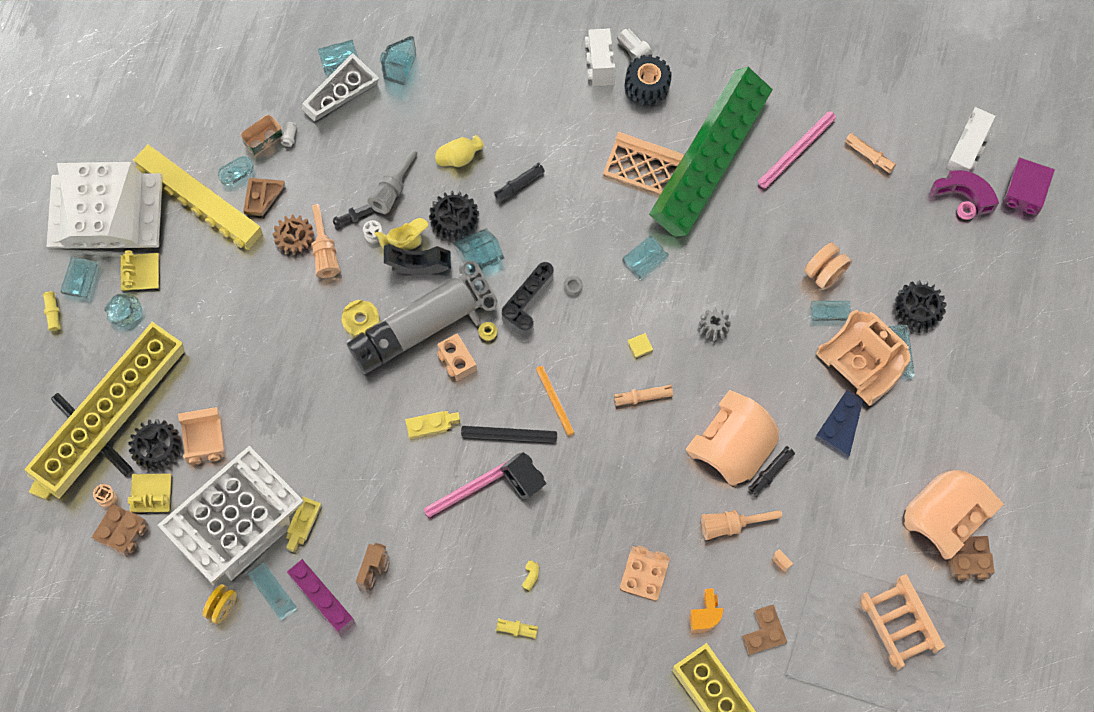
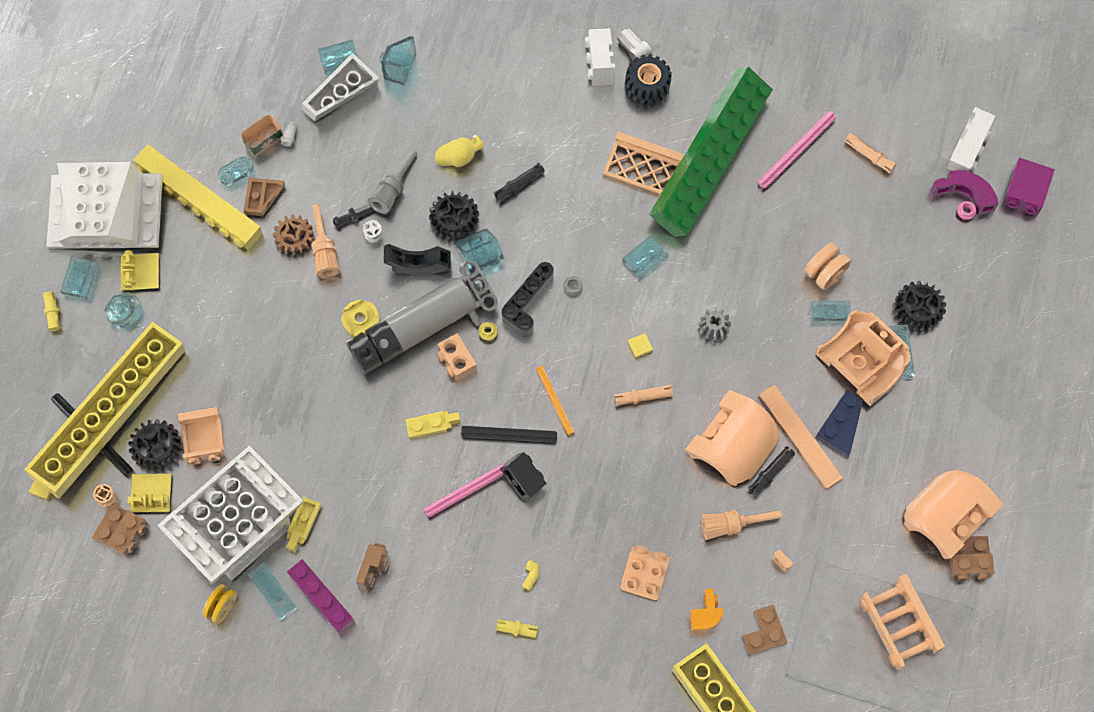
(404, 237): light yellow hair -> none
(800, 437): none -> light nougat tile

